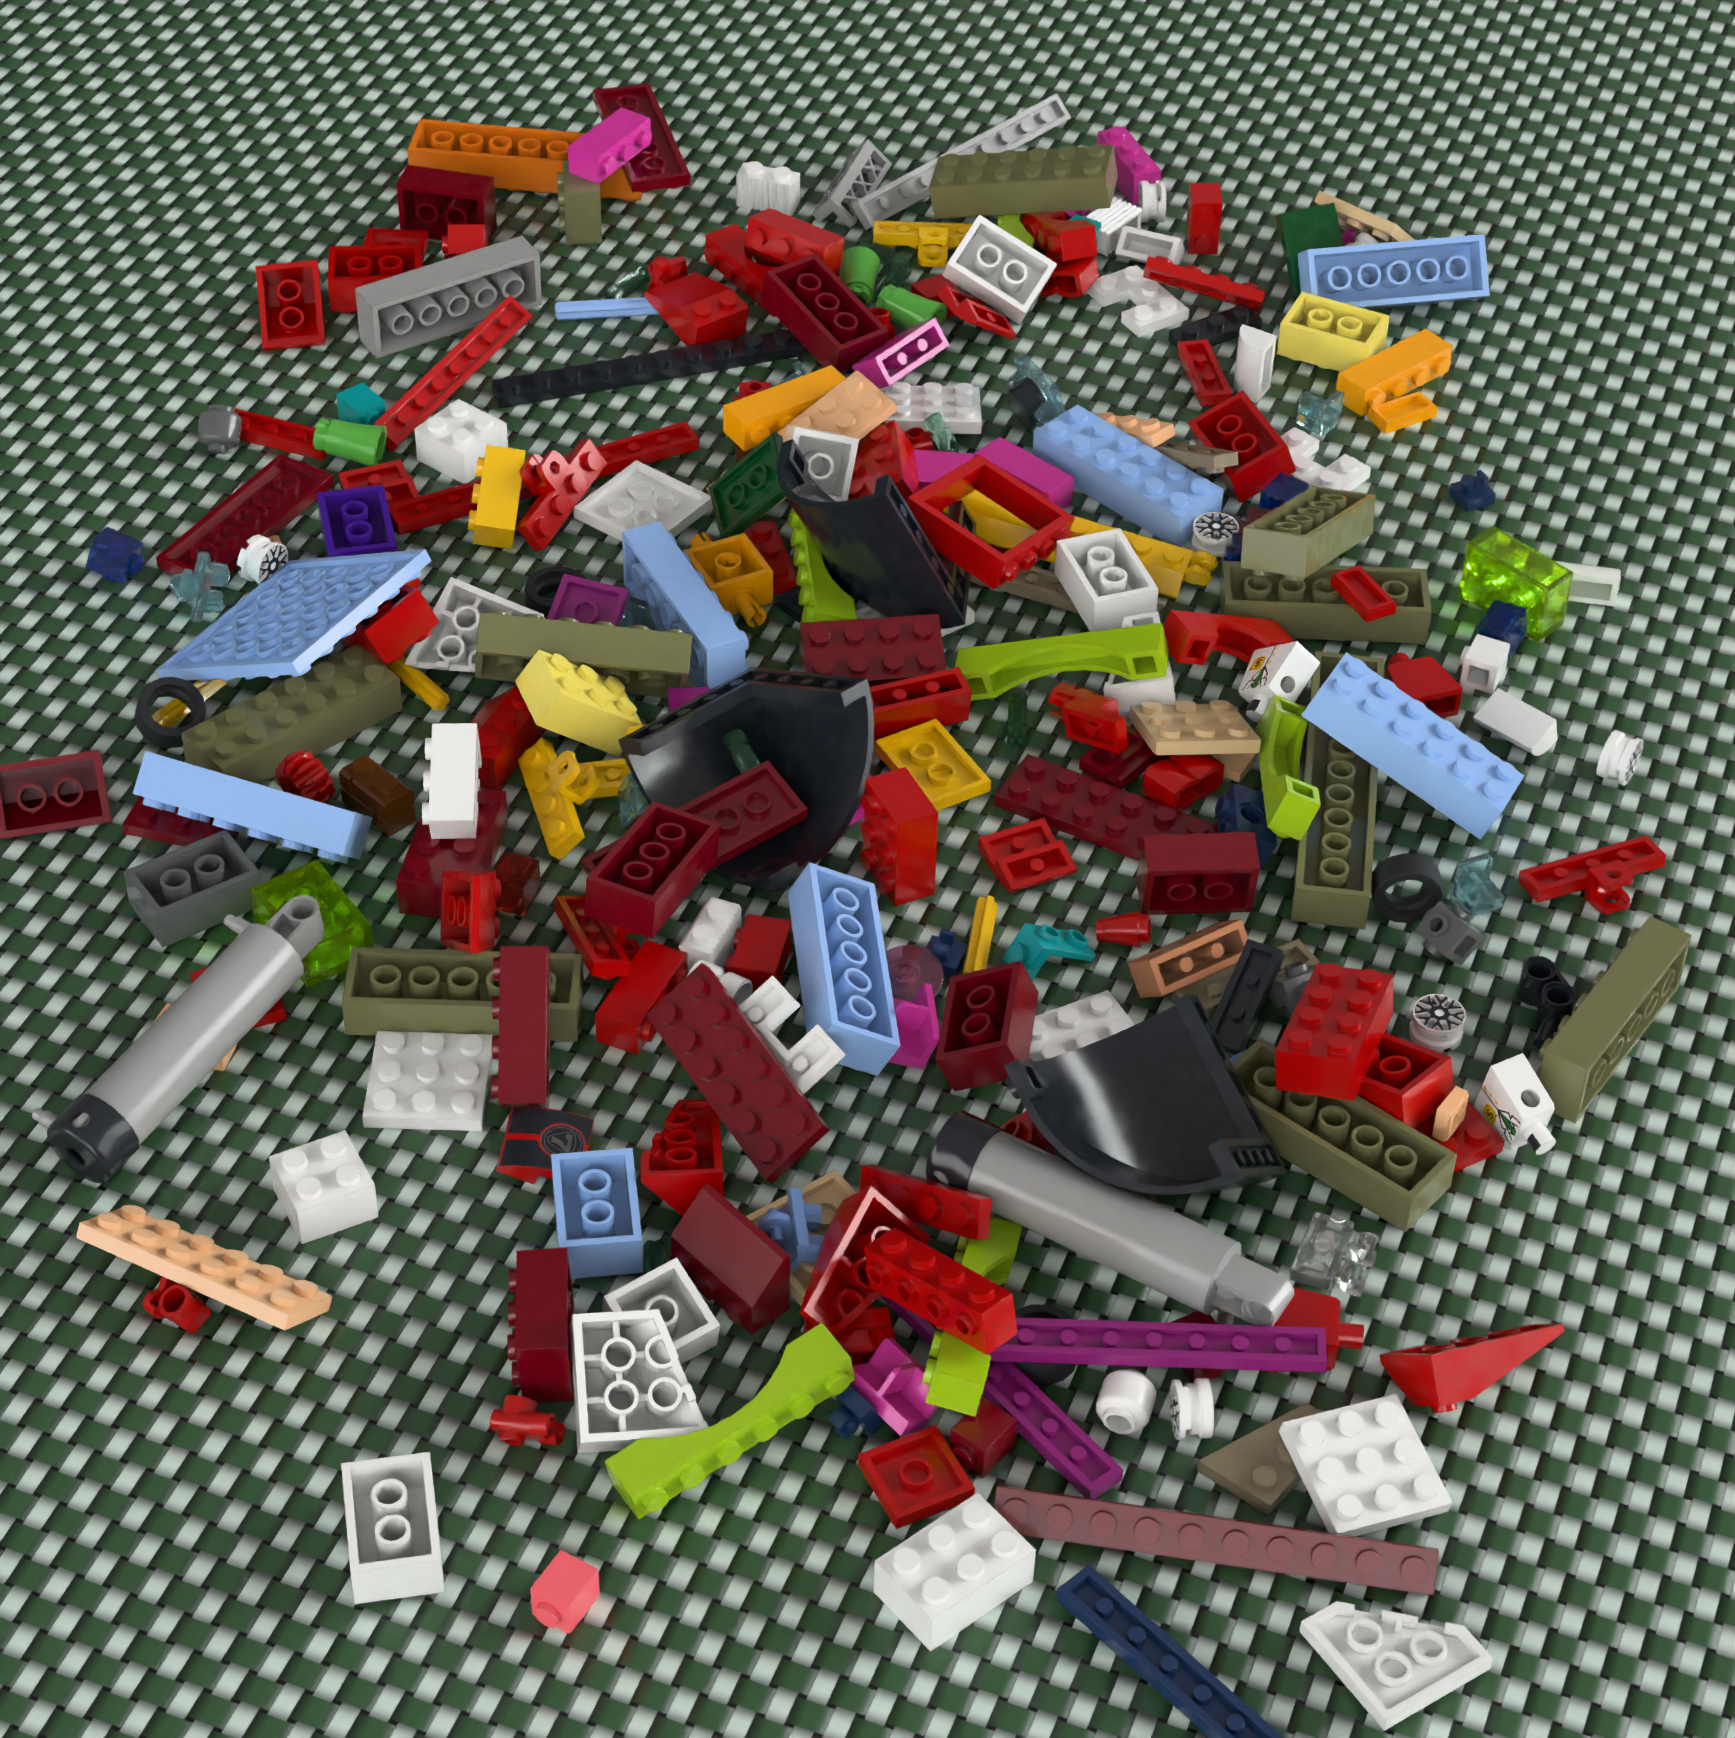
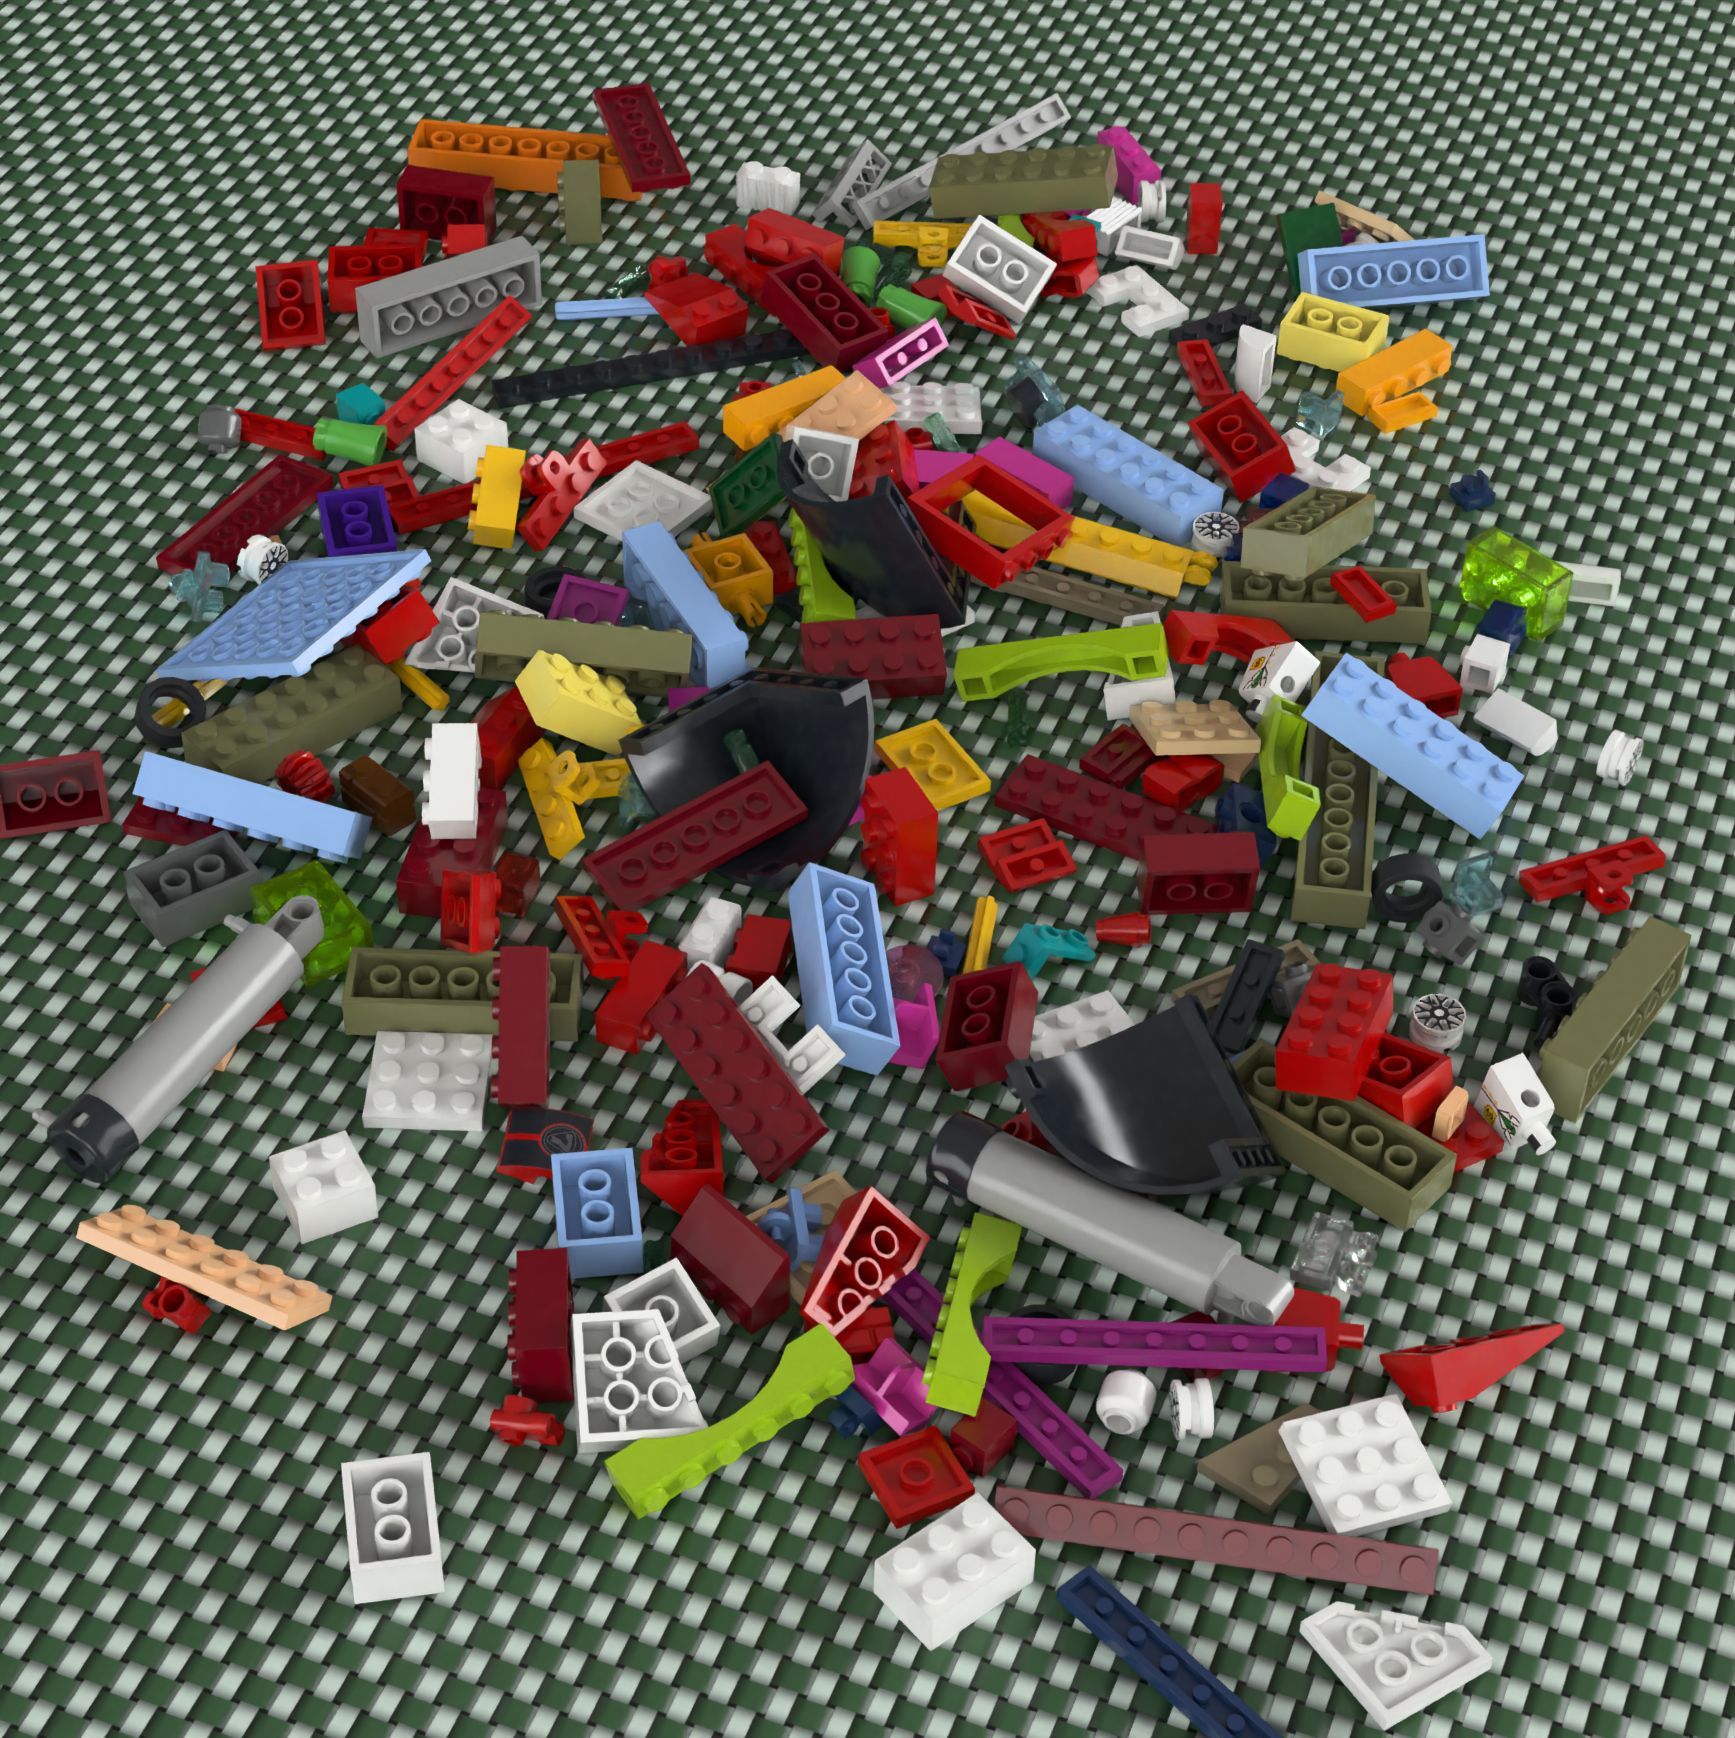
(115, 555): clear blue brick -> none
(564, 1592): coral brick -> none
(609, 145): dark pink brick -> none
(652, 869): dark red brick -> none
(920, 699): red brick -> none
(931, 1201): red plate -> none
(941, 1290): red brick -> none
(1089, 717): red plate -> none
(1104, 579): white brick -> none
(1148, 431): light nougat plate -> none
(1188, 959): nougat brick -> none
(1194, 280): red plate -> none
(1197, 456): dark tan plate -> none

